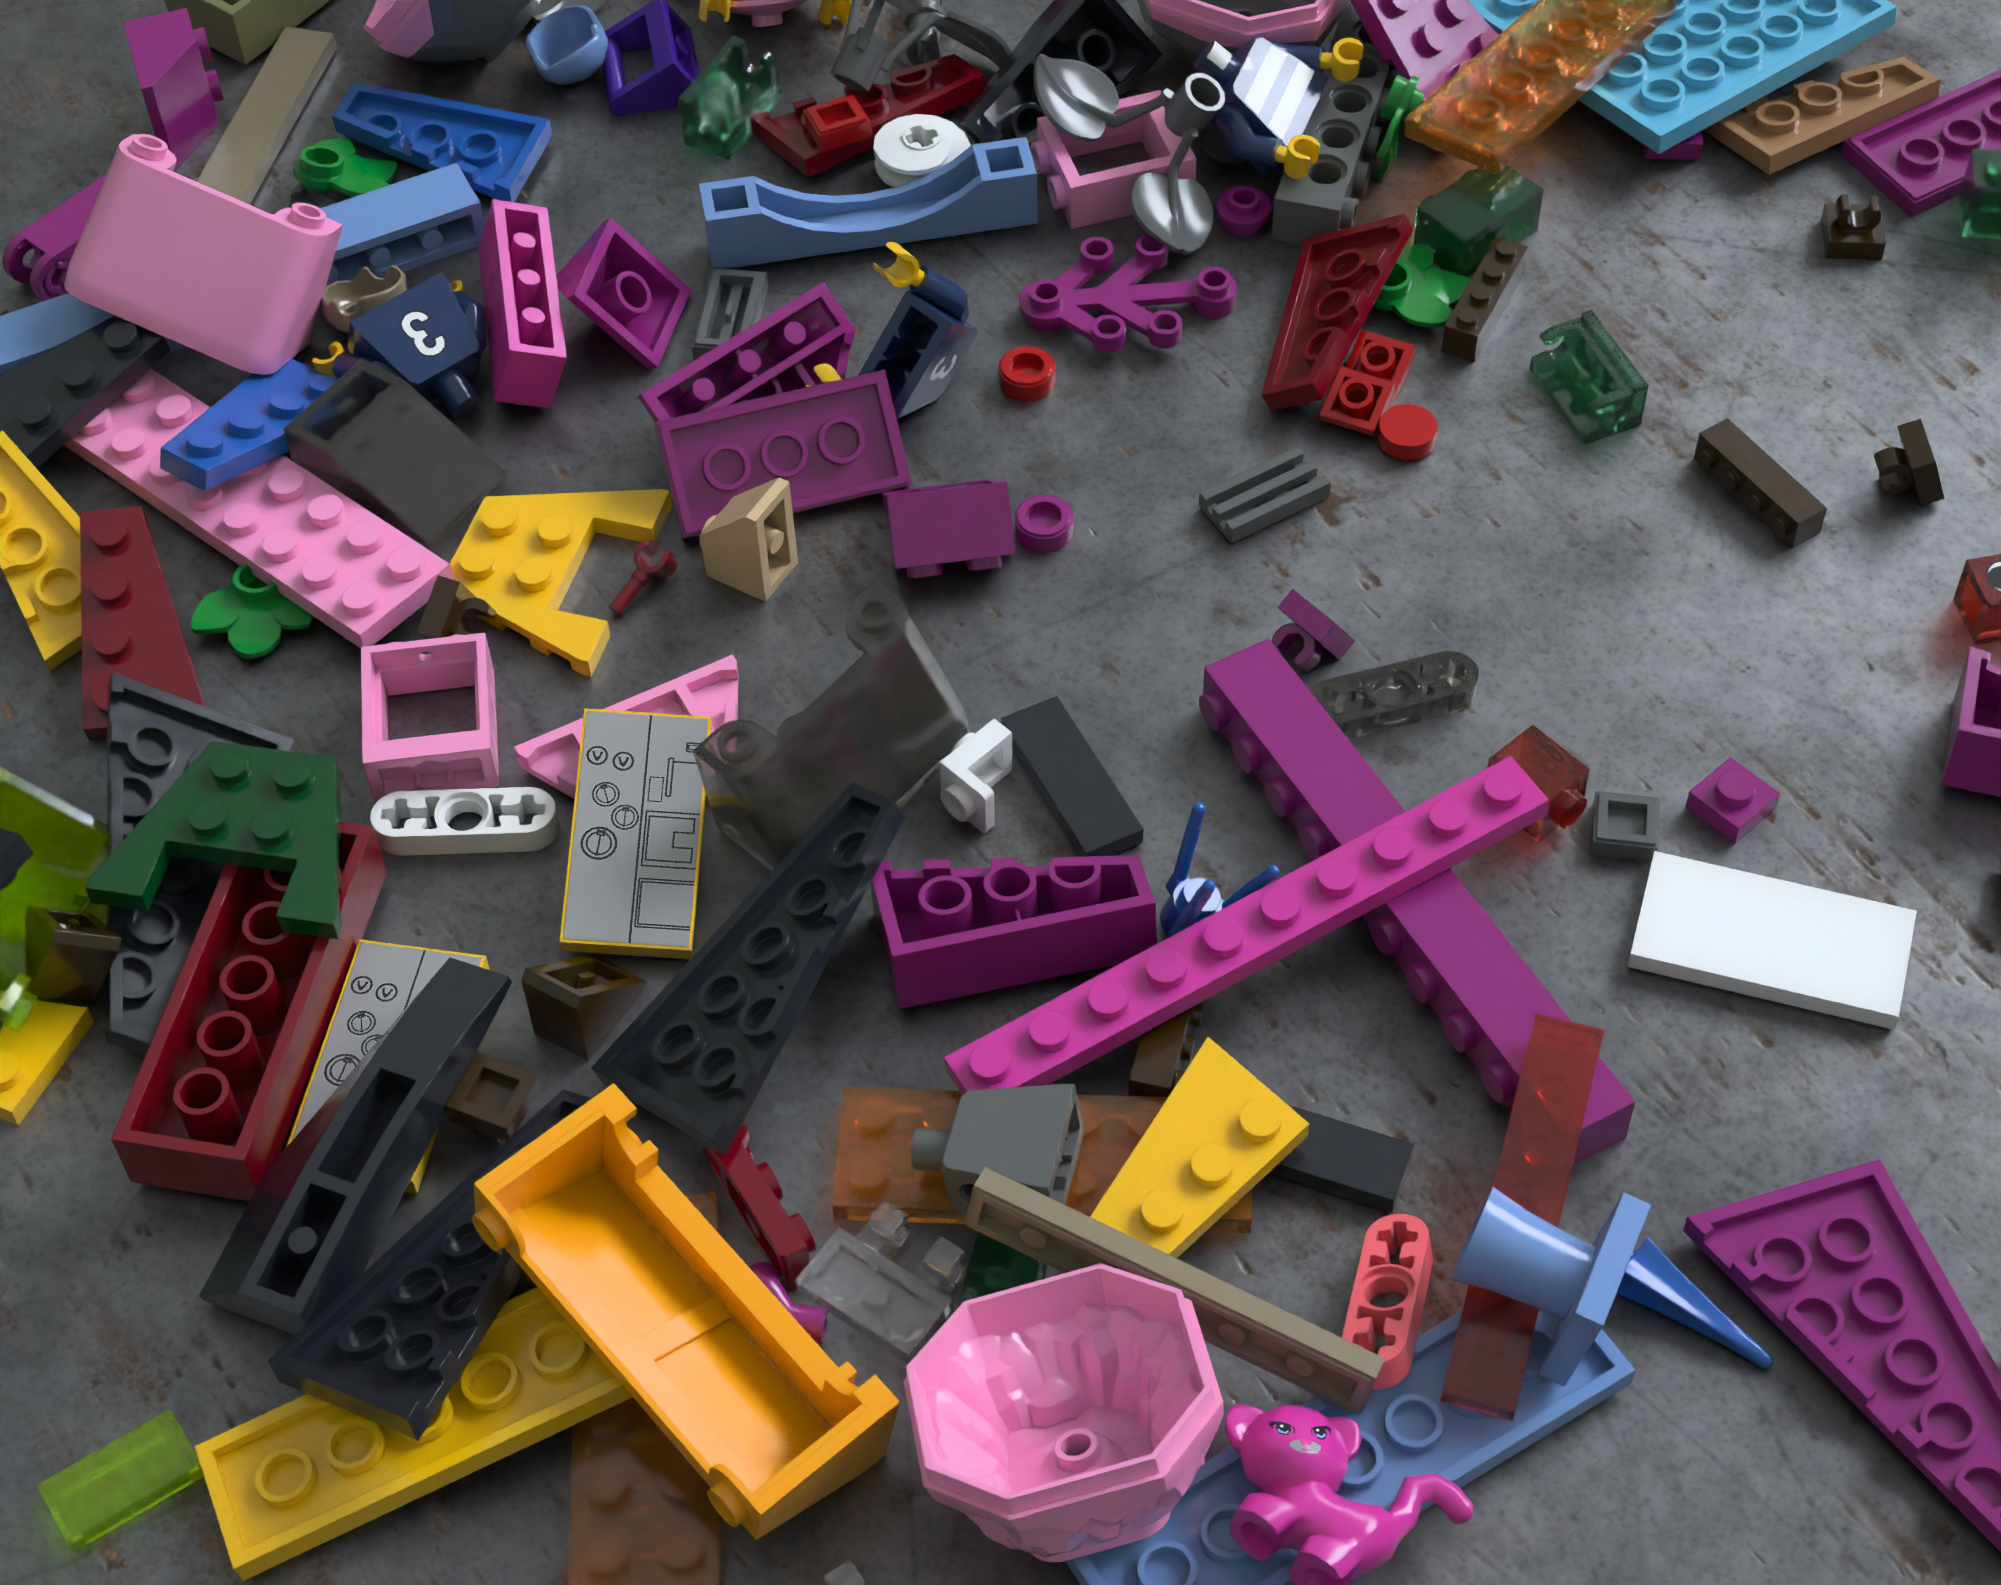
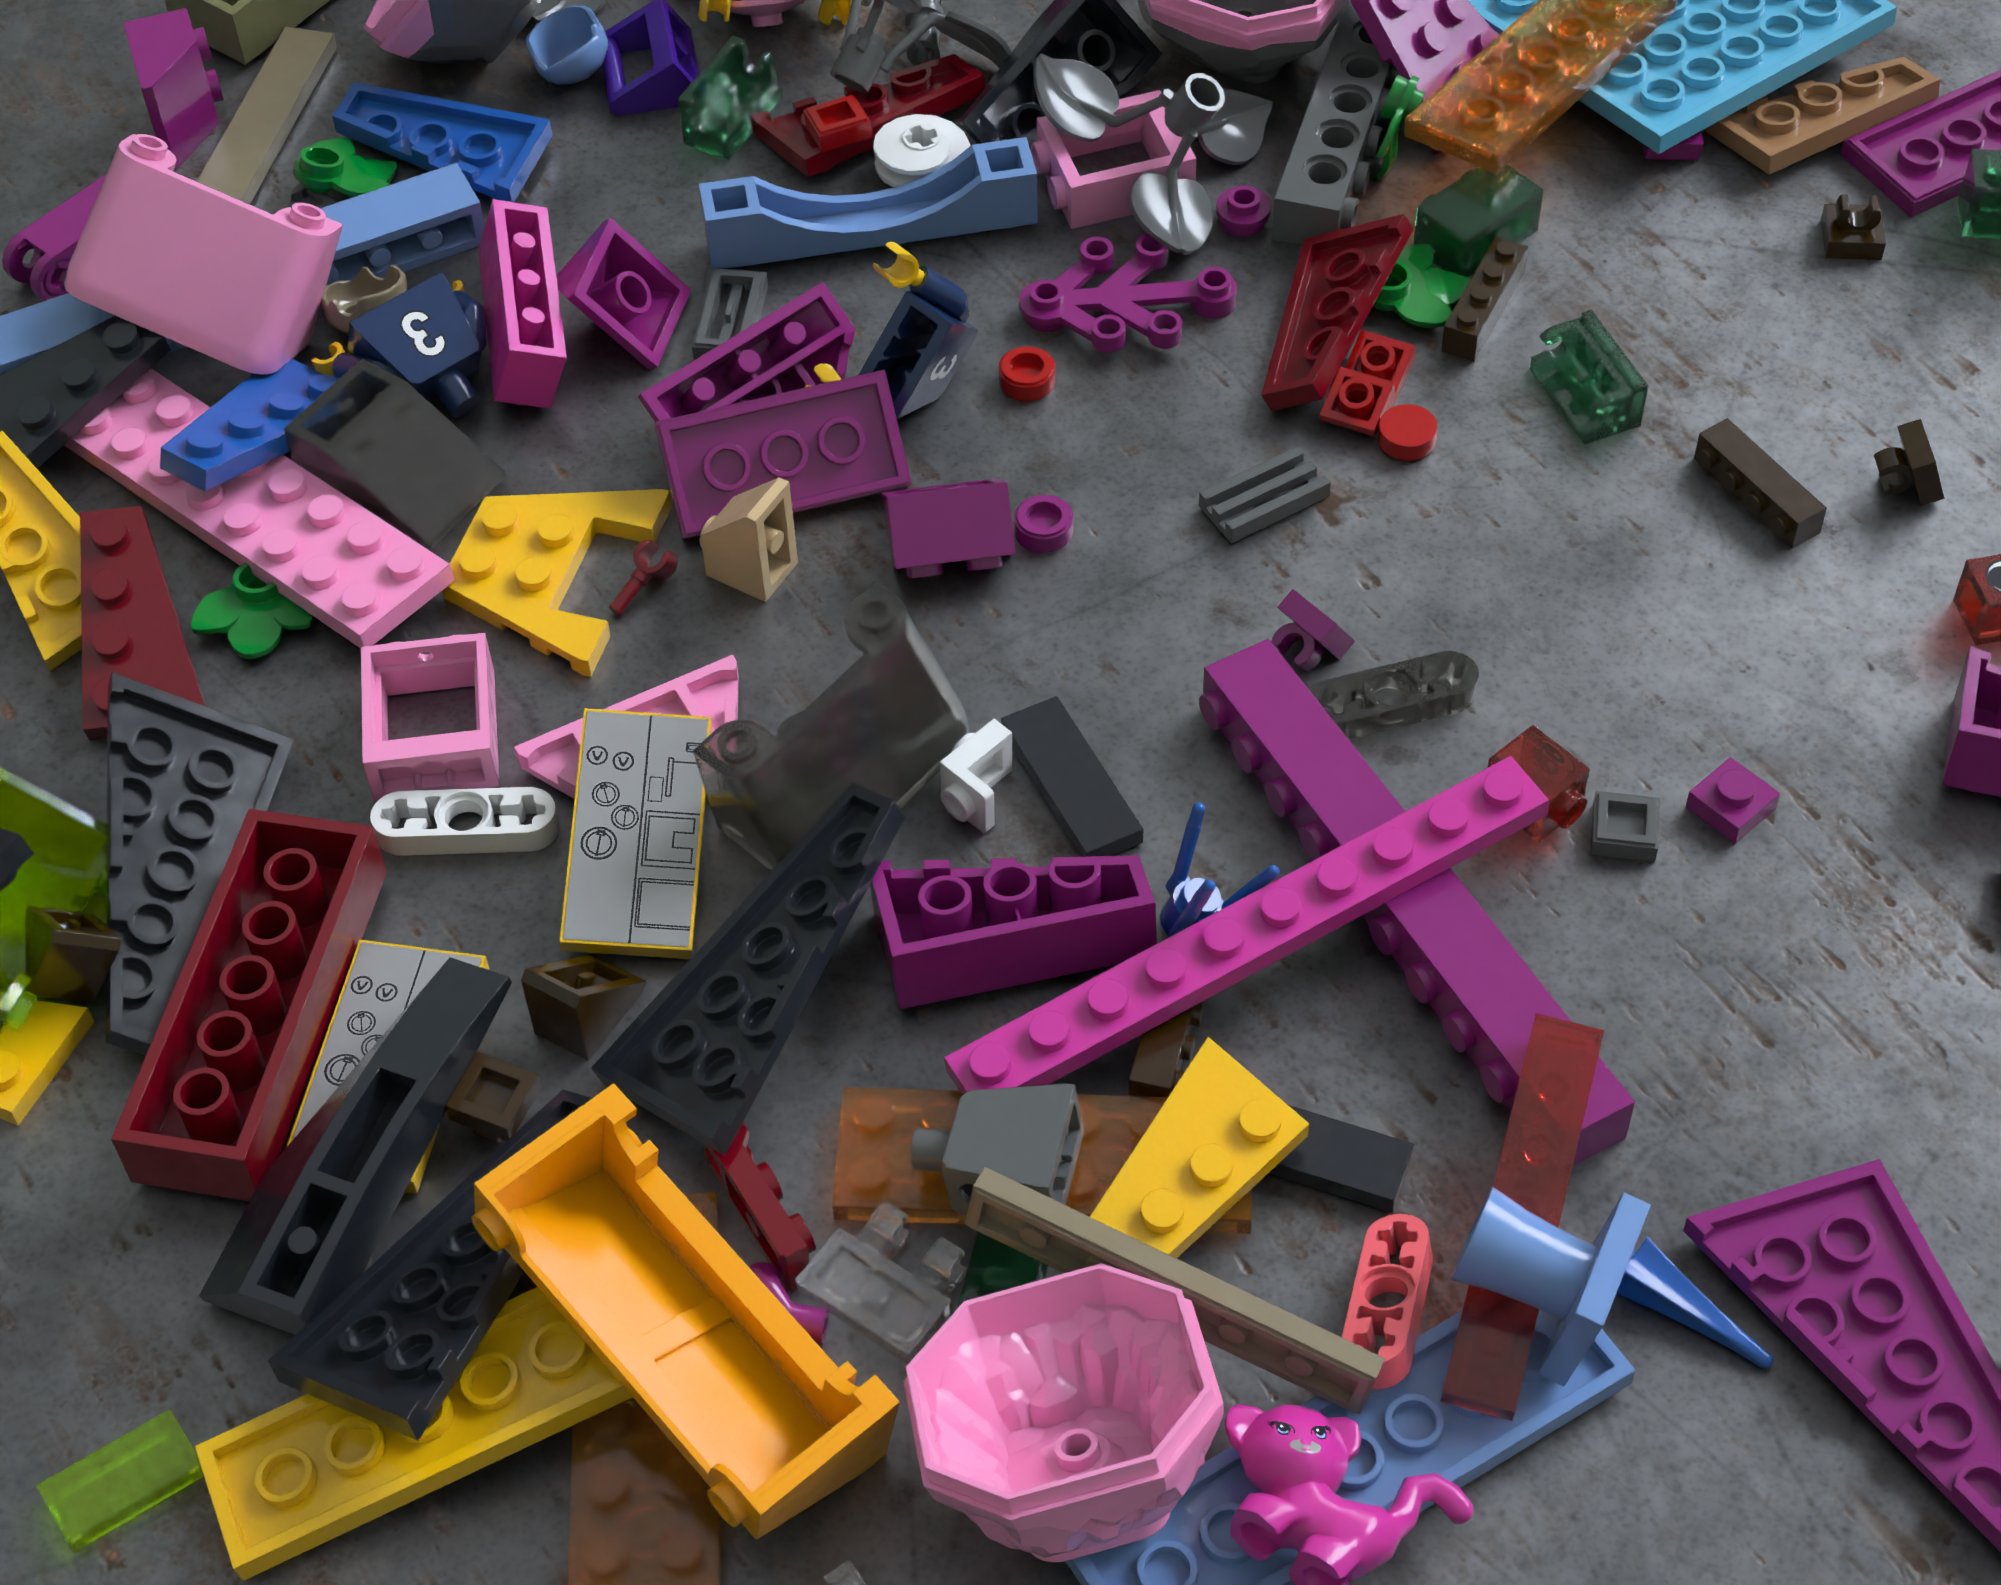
(243, 811): dark green wing -> none
(451, 609): dark brown tile -> none
(1272, 96): torso -> none
(1774, 940): white tile -> none

